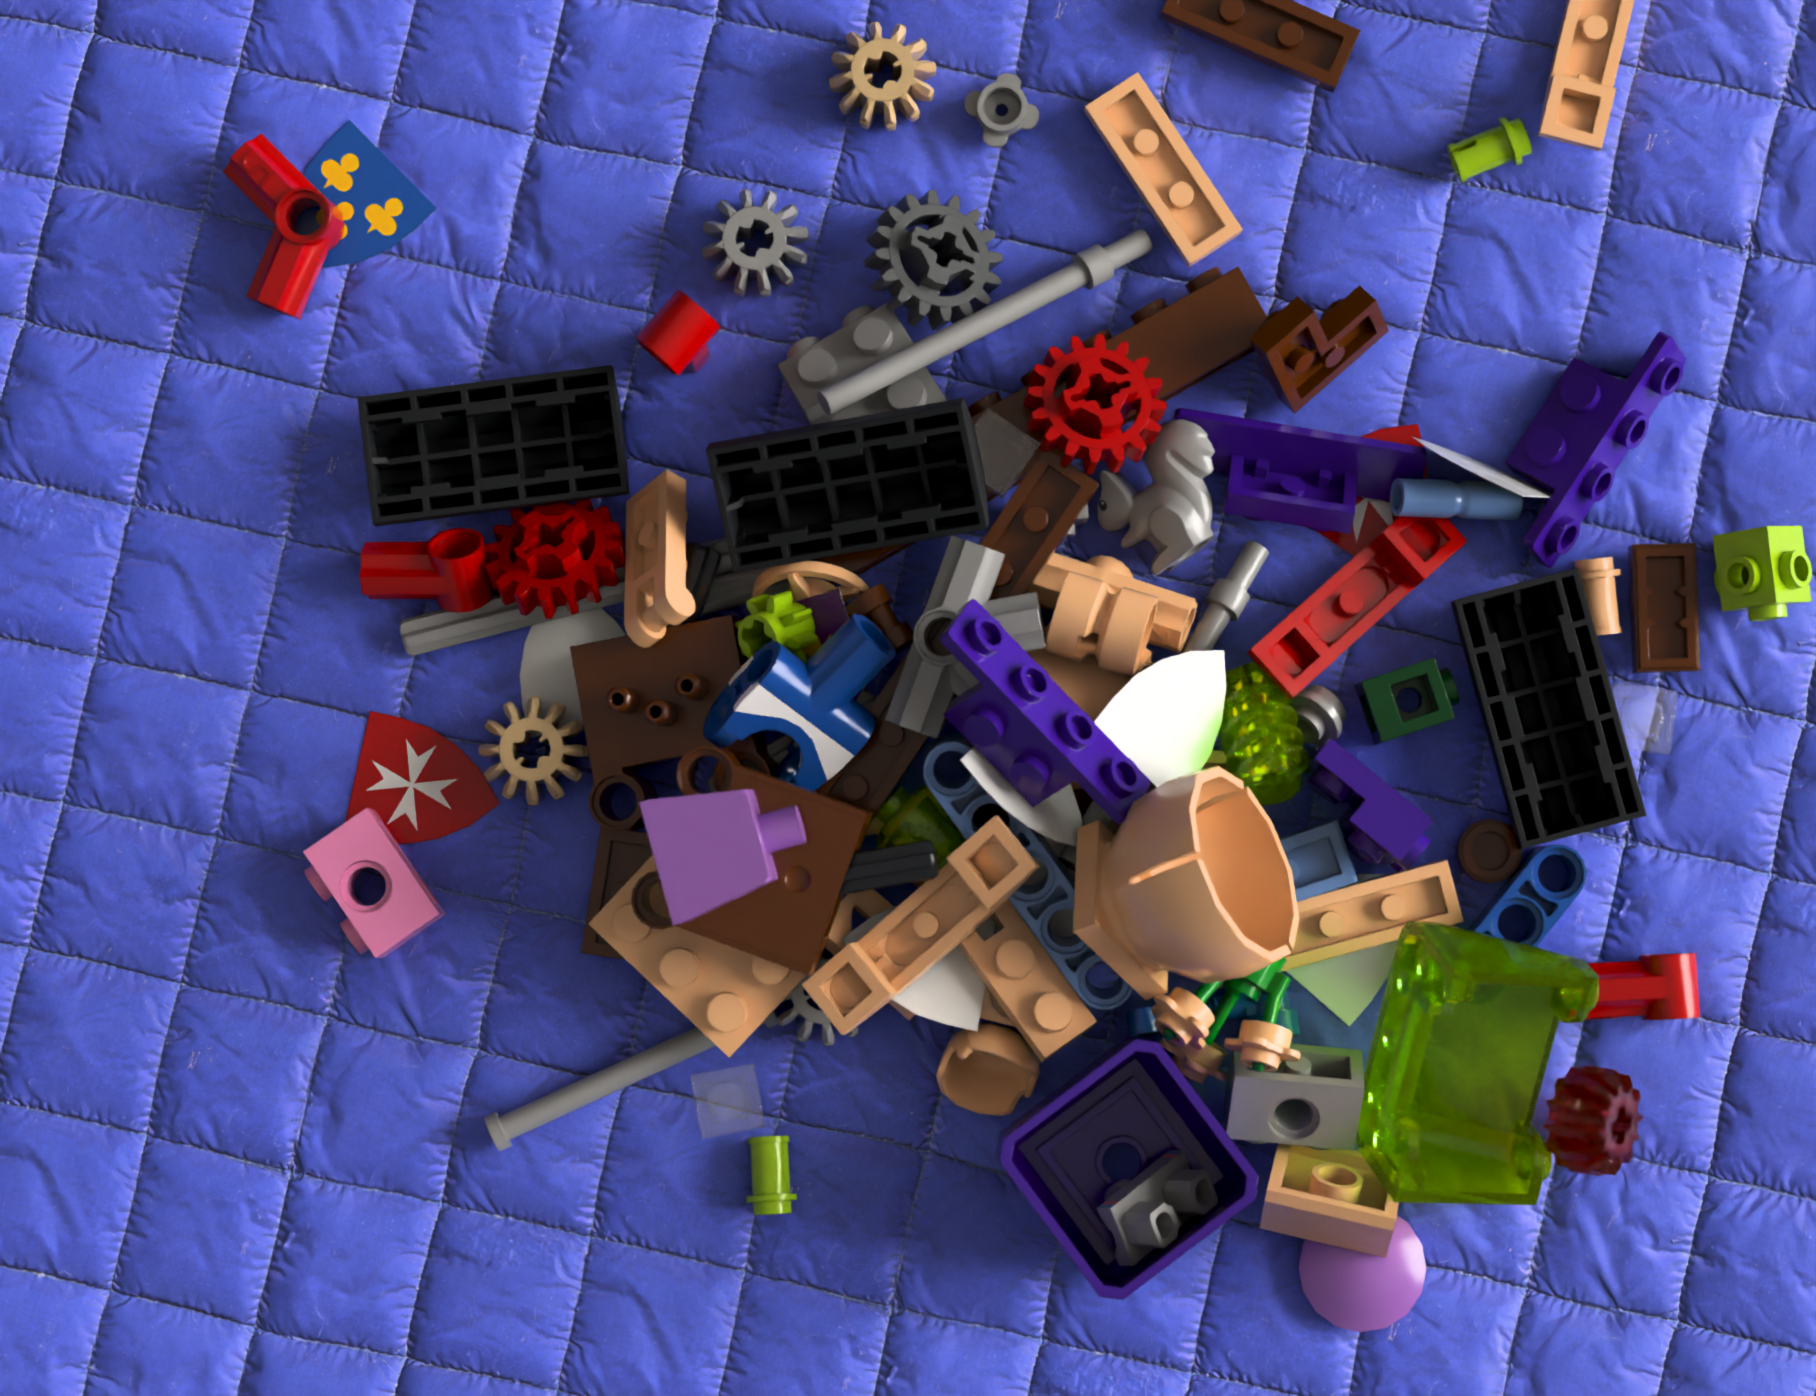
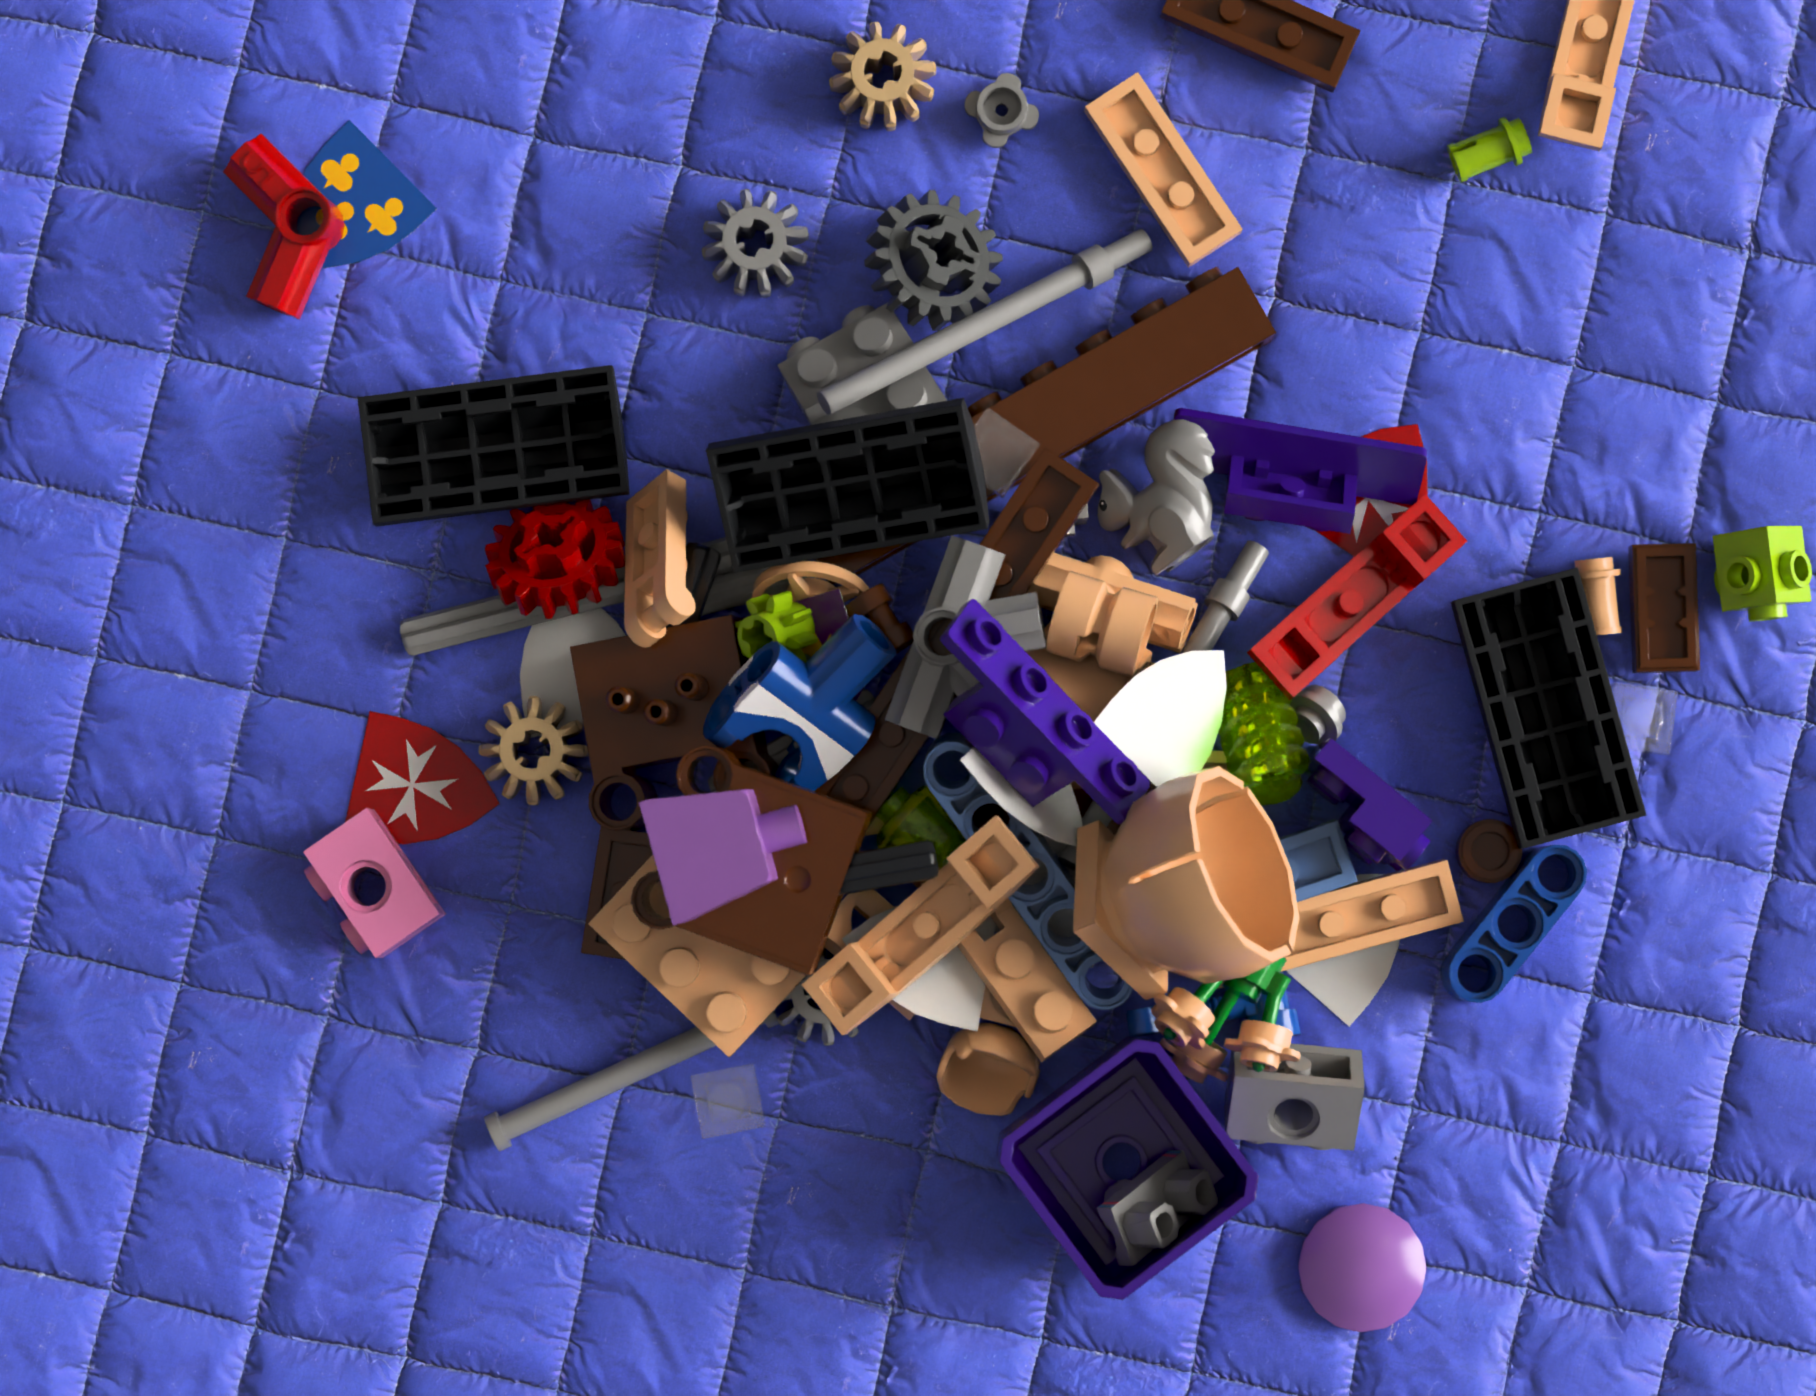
(443, 569): red piece -> none
(679, 334): red piece -> none
(770, 1176): lime pin -> none
(1082, 426): red gear -> none
(1309, 353): reddish brown plate -> none
(1328, 1199): light nougat slope -> none
(1380, 707): dark green brick -> none
(1446, 499): medium blue piece -> none
(1464, 1065): clear neon green windscreen -> none
(1488, 472): white sticker -> none
(1585, 436): dark purple bracket -> none
(1593, 1120): clear red gear -> none
(1651, 987): red piece -> none

